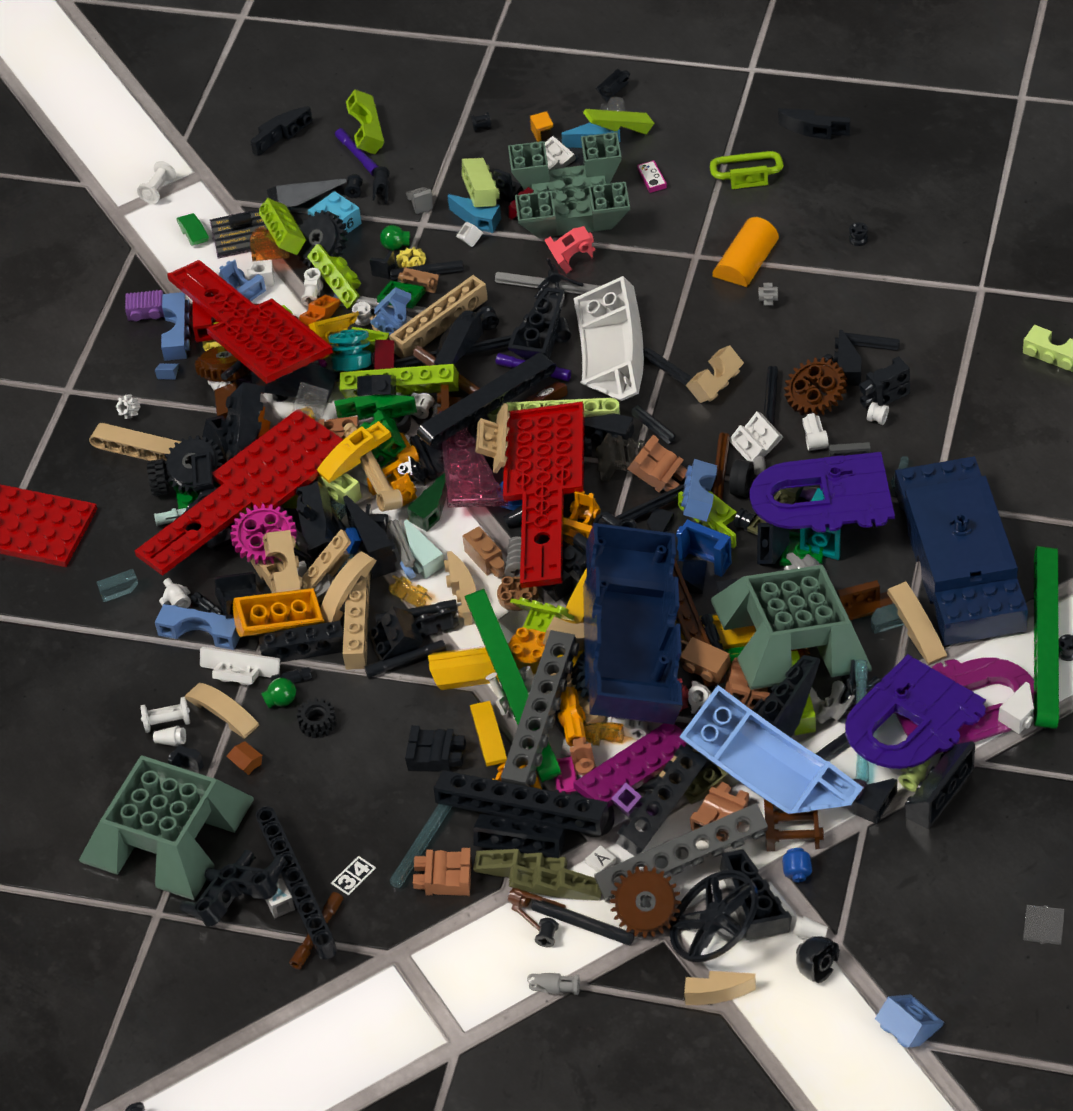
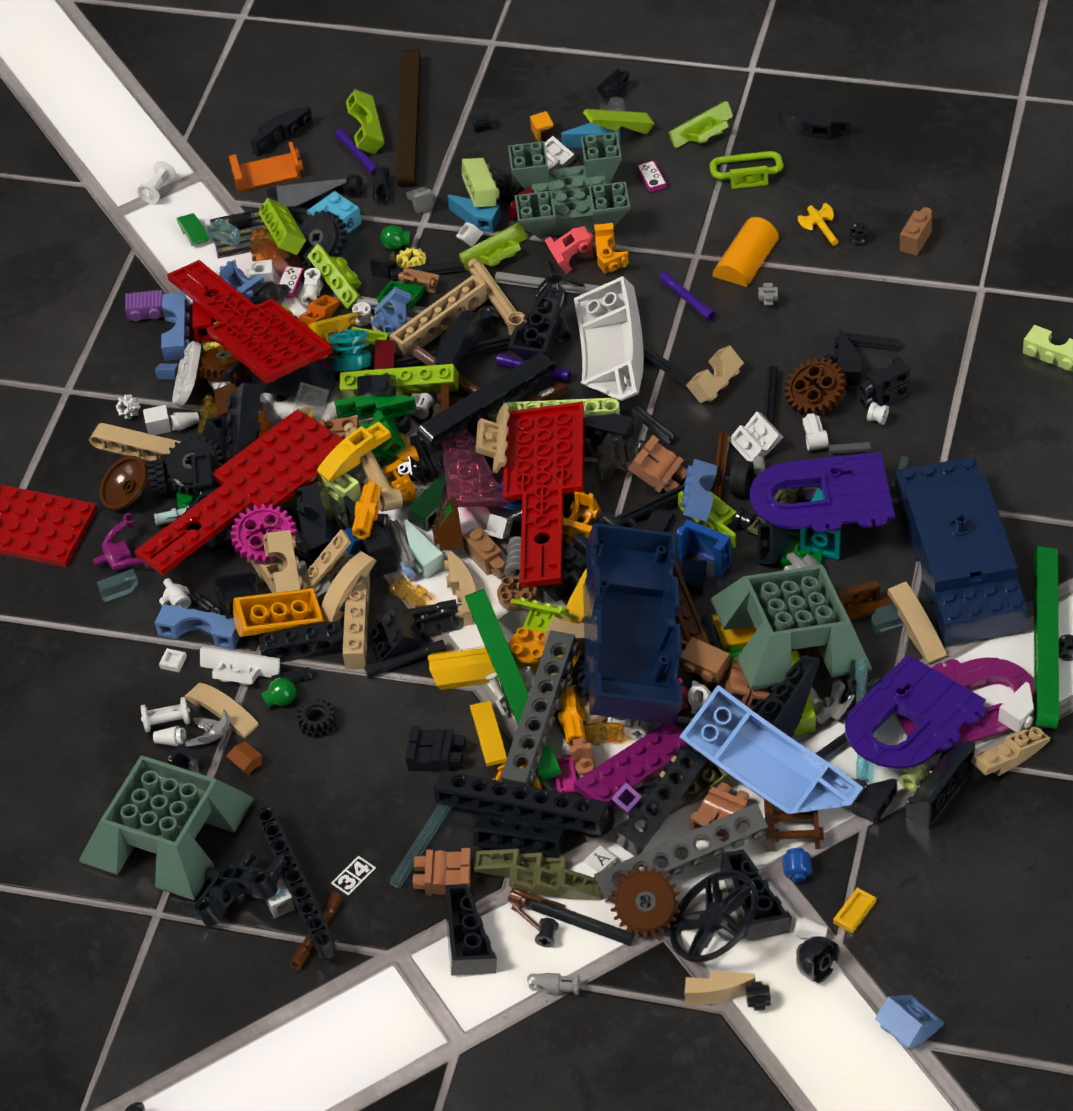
(117, 553): none -> magenta piece
(123, 483): none -> reddish brown dish
(157, 420): none -> white panel
(173, 660): none -> white tile
(183, 420): none -> white cone
(186, 373): none -> white tile
(207, 410): none -> clear yellow hinge
(213, 728): none -> light grey animal
(225, 232): none -> clear light blue piece
(266, 171): none -> orange panel
(270, 290): none -> black hat
(292, 277): none -> tile
(366, 510): none -> light orange piece
(408, 117): none -> dark brown beam
(448, 527): none -> reddish brown slope
(467, 941): none -> black wedge
(495, 248): none -> lime bracket
(497, 297): none -> tan piece
(499, 526): none -> white panel
(613, 260): none -> light orange tile
(700, 307): none -> dark purple piece
(702, 126): none -> lime bracket
(758, 996): none -> black gear
(818, 218): none -> yellow piece
(854, 910): none -> yellow tile
(916, 231): none -> medium nougat brick
(1012, 752): none -> tan slope
(1043, 924): clear piece -> none

